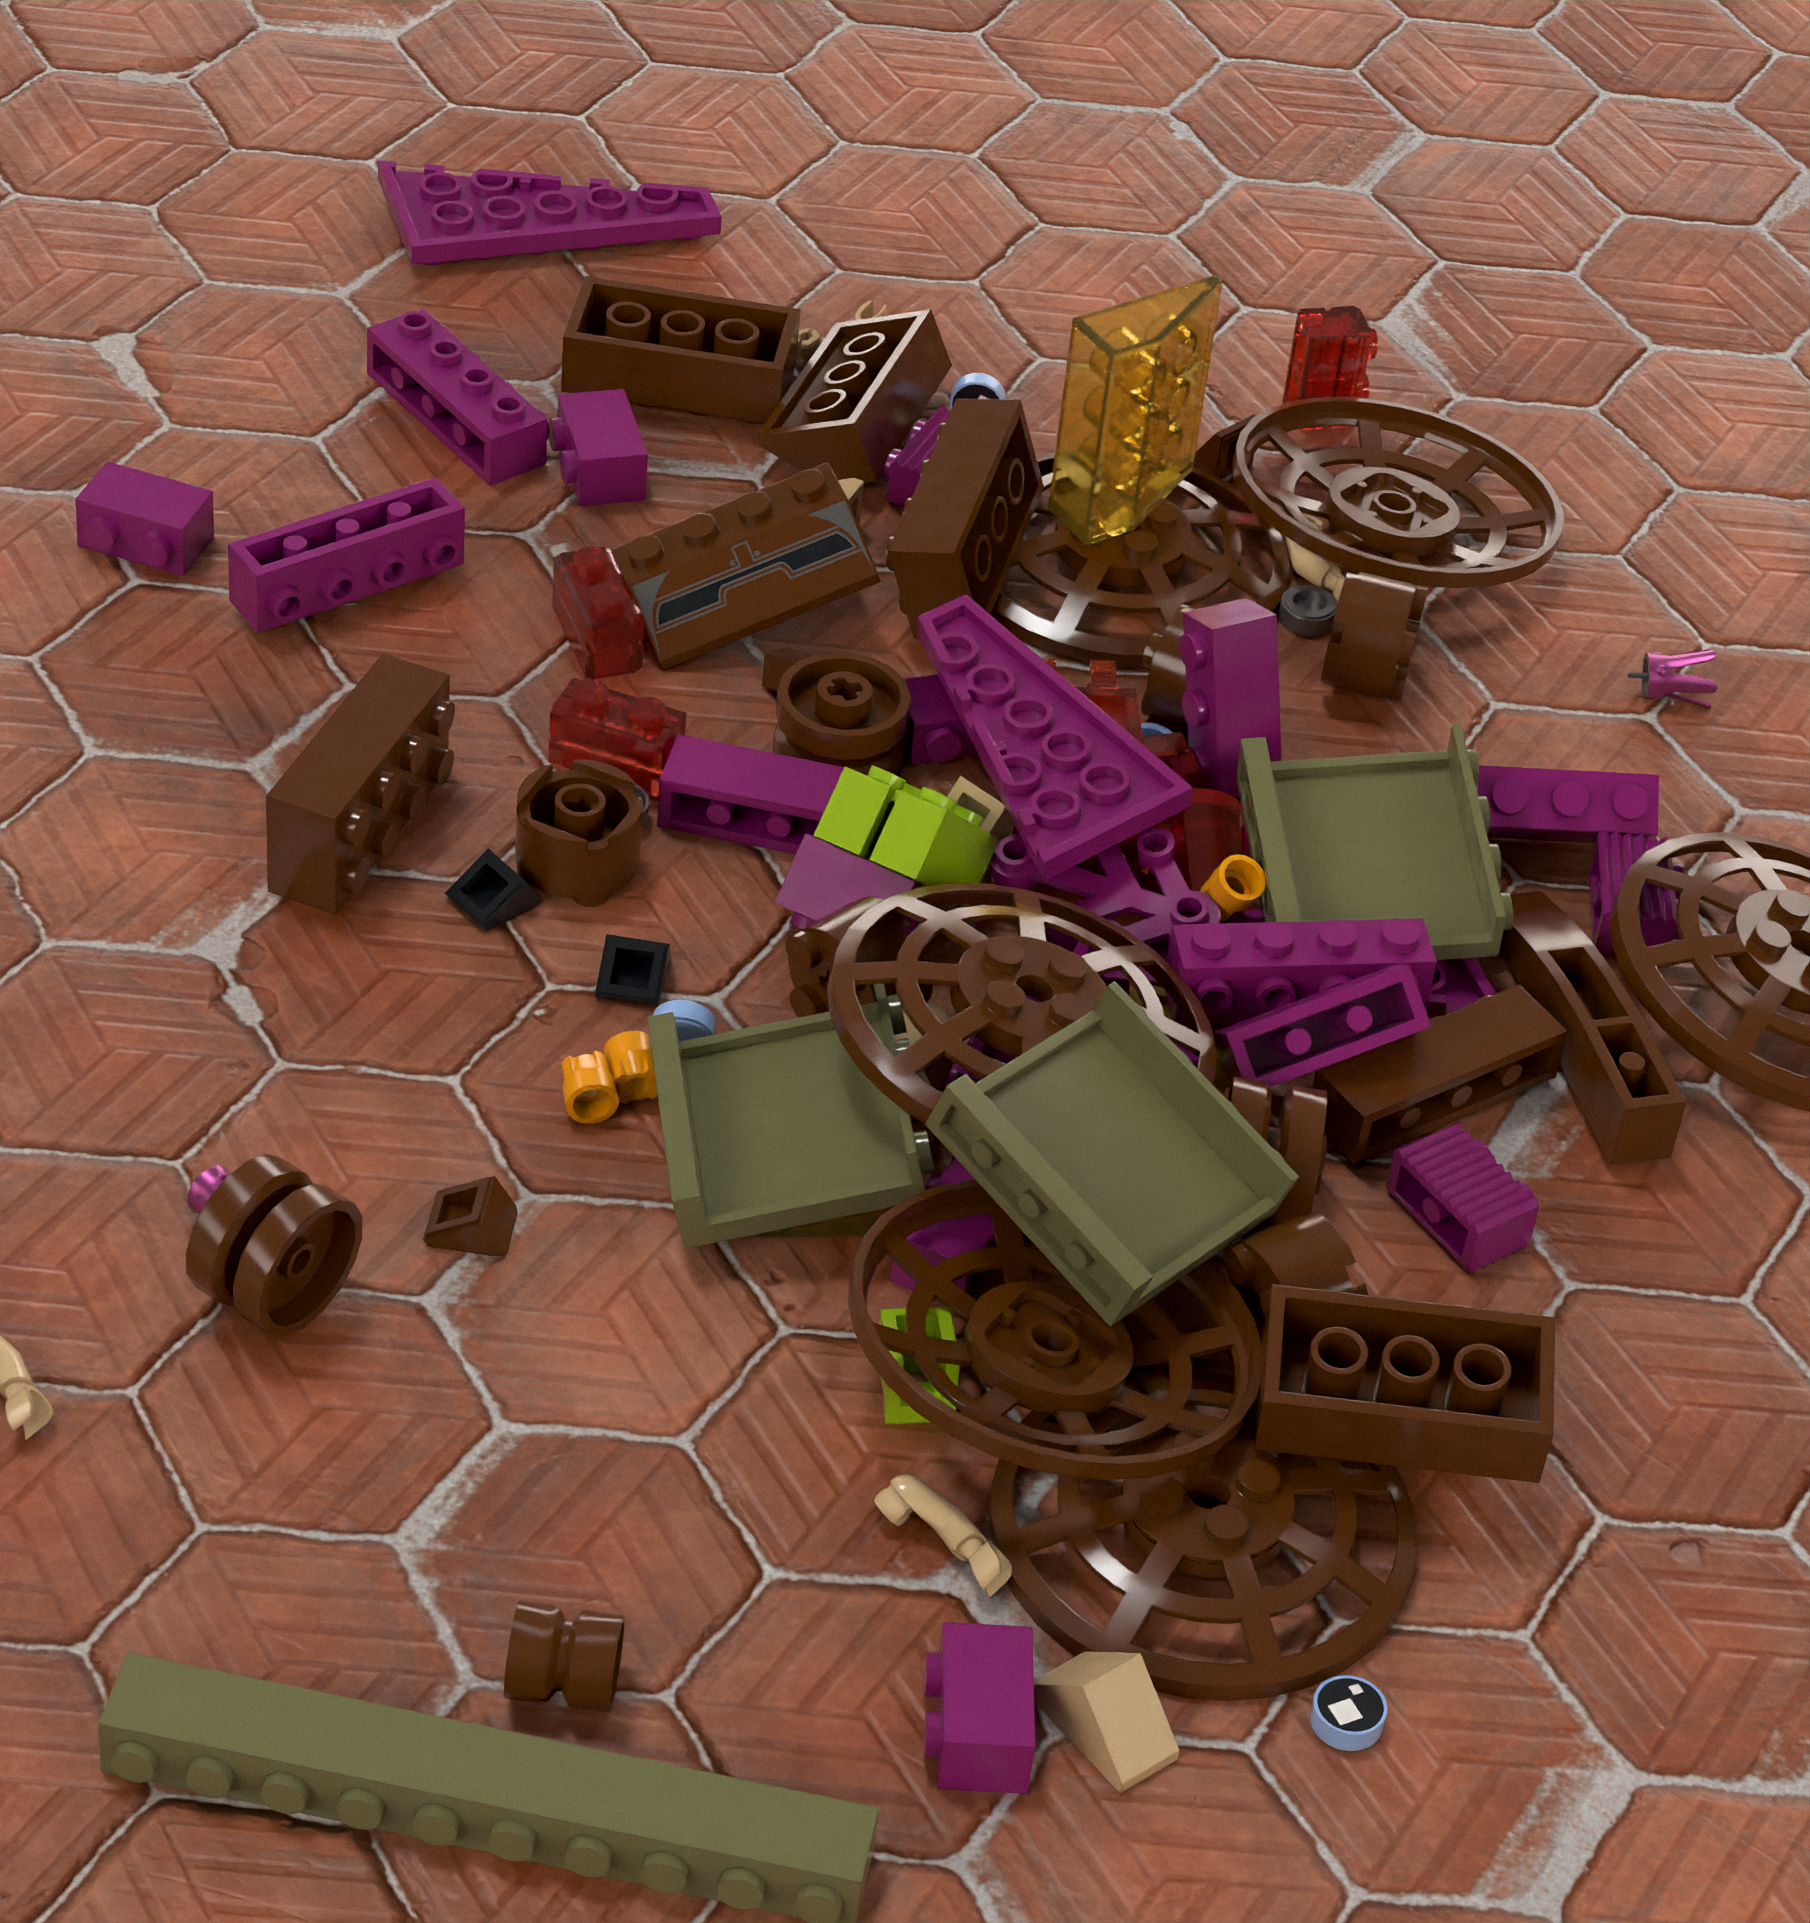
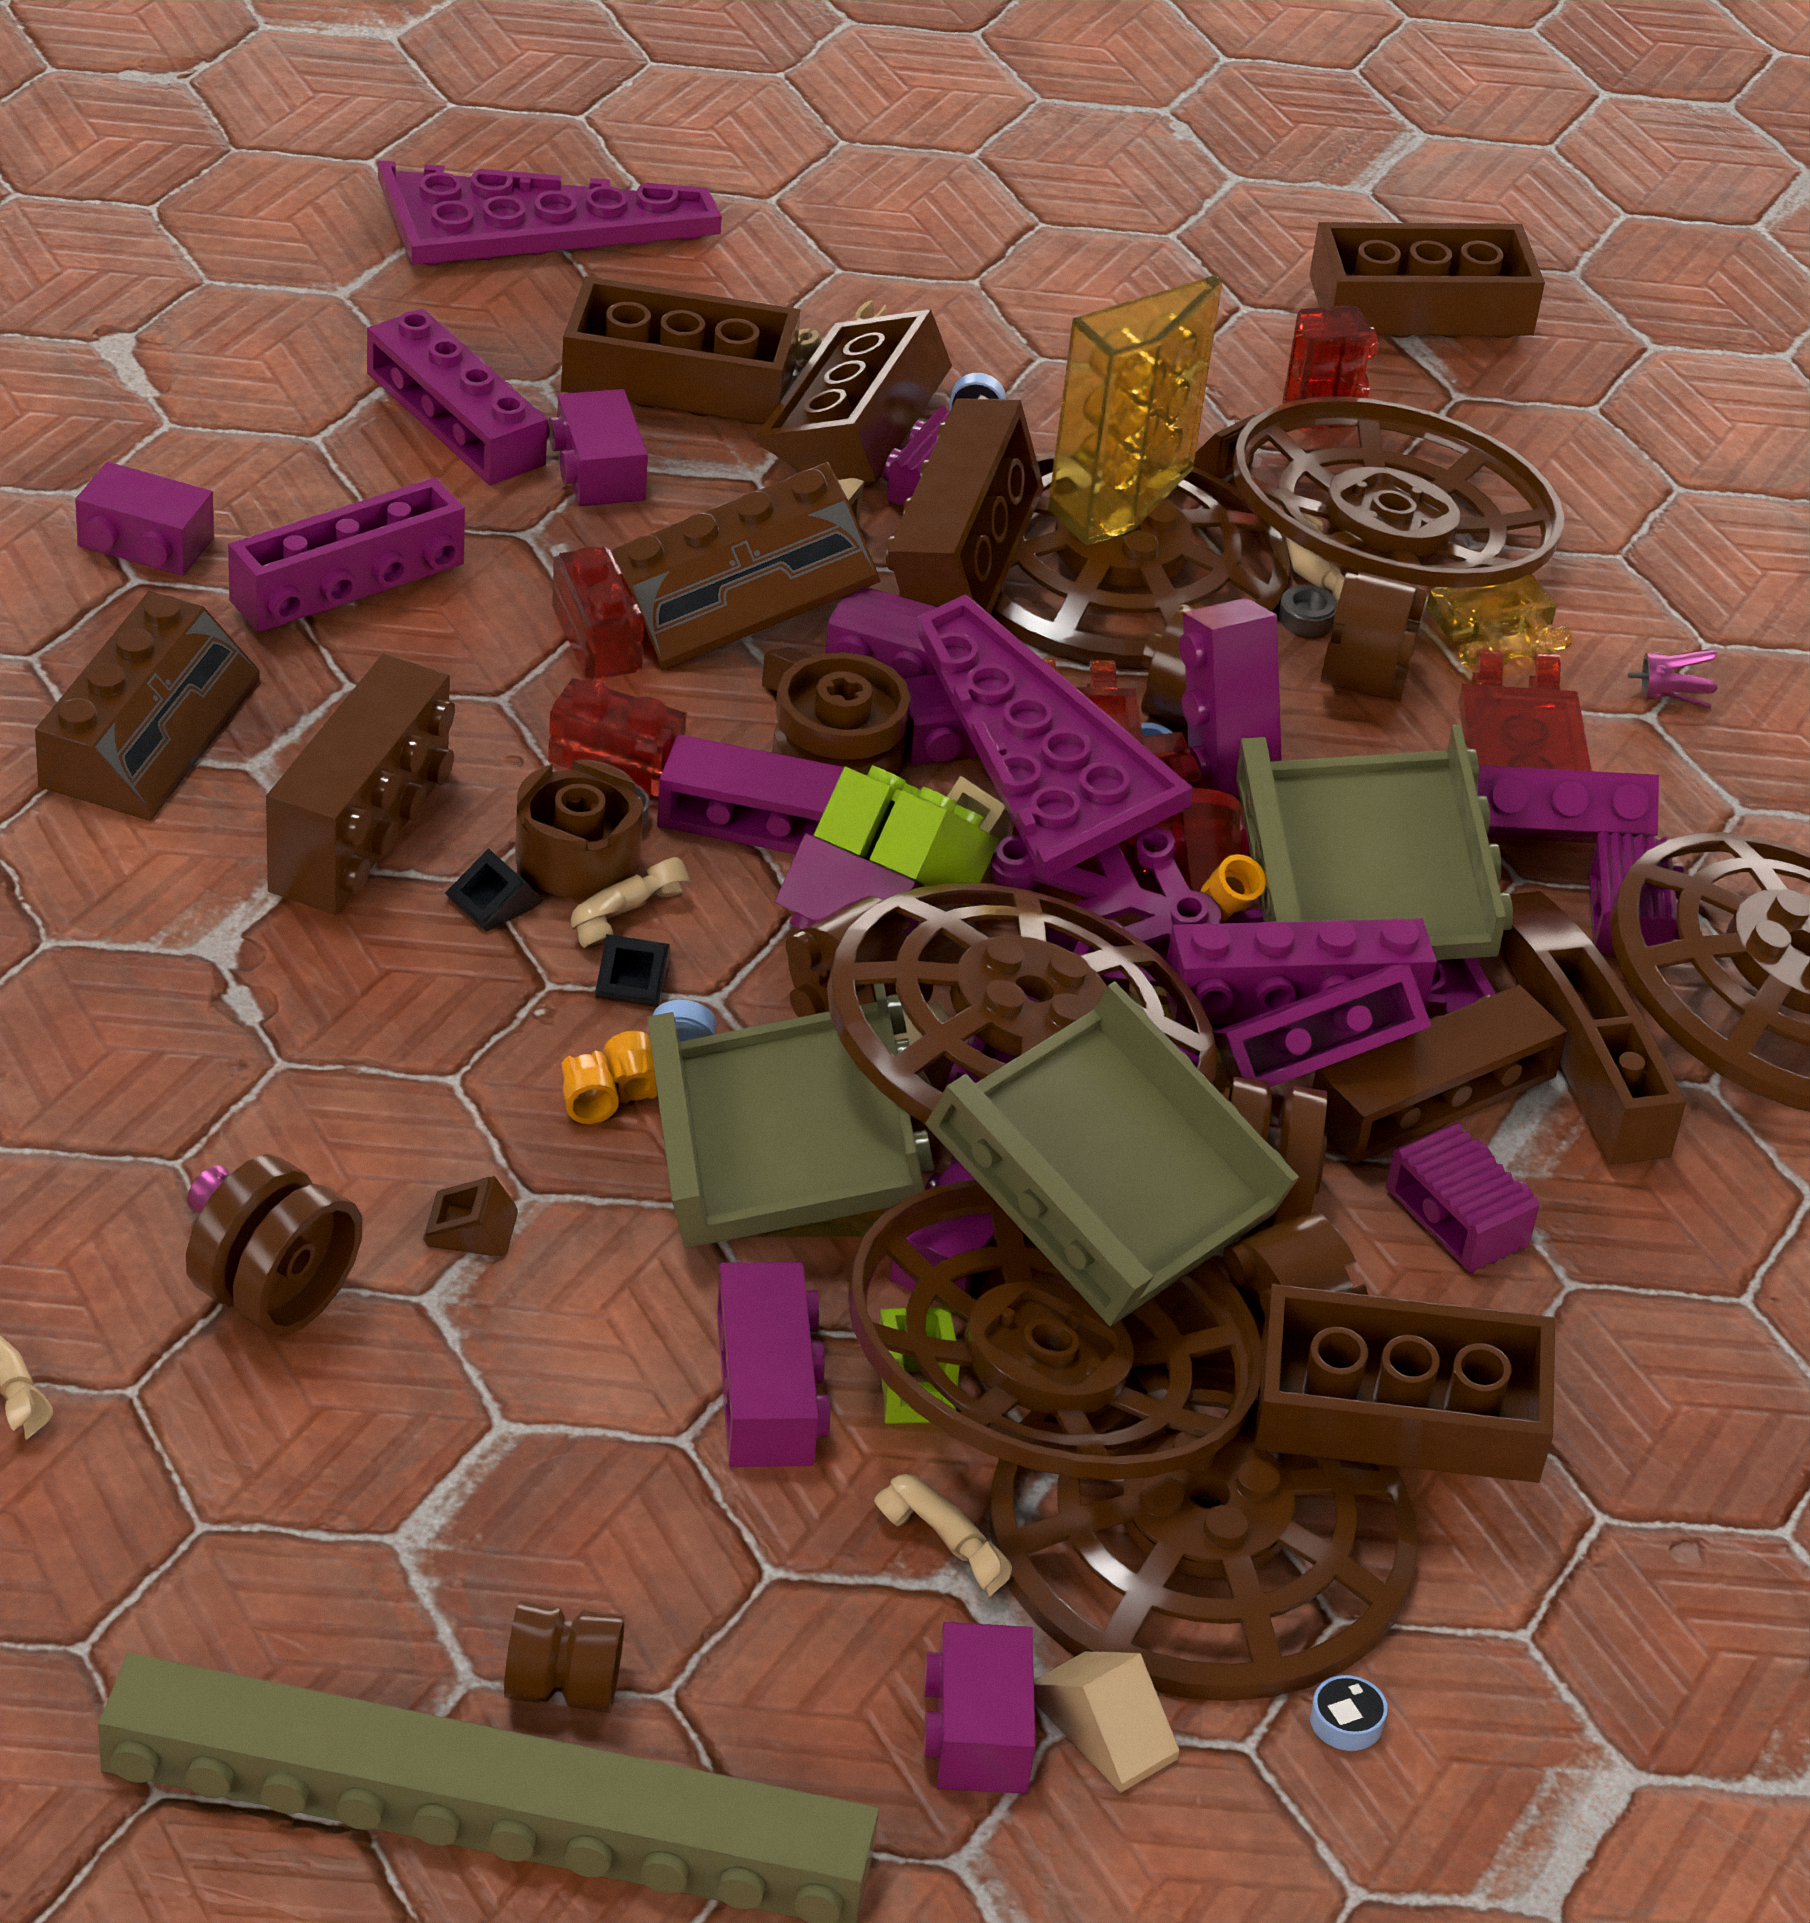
(144, 708): none -> reddish brown slope
(591, 915): none -> tan arm
(770, 1364): none -> magenta brick
(881, 628): none -> magenta brick
(1430, 277): none -> reddish brown brick
(1489, 611): none -> clear yellow plate
(1523, 725): none -> clear red tile

